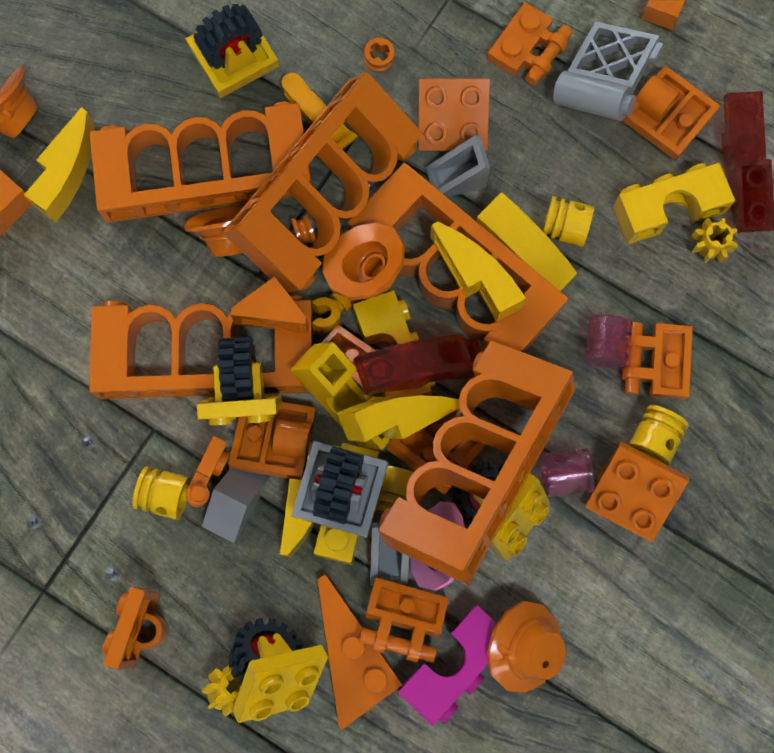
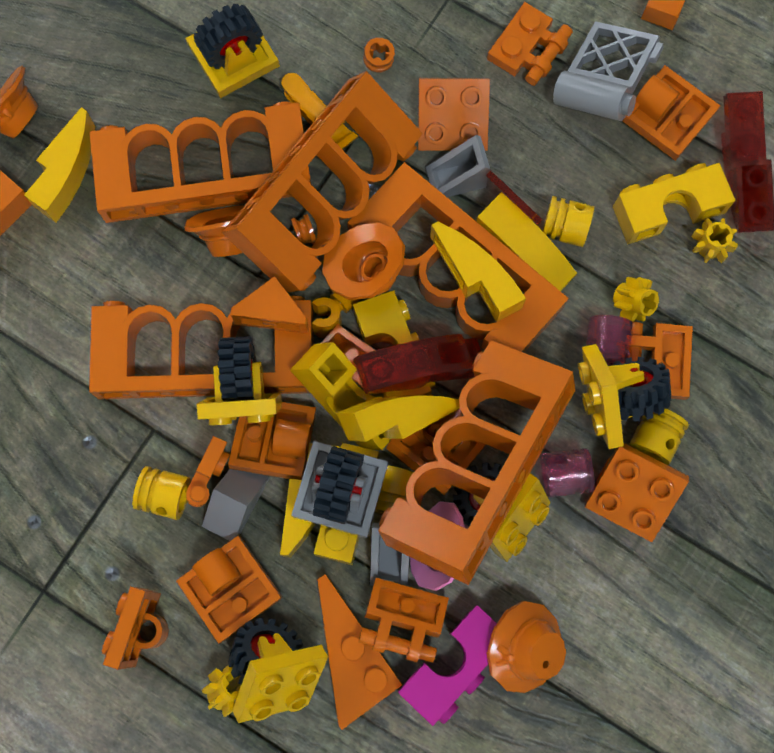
(229, 588): none -> orange plate
(517, 200): none -> clear red piece
(621, 392): none -> plate
(636, 299): none -> yellow gear

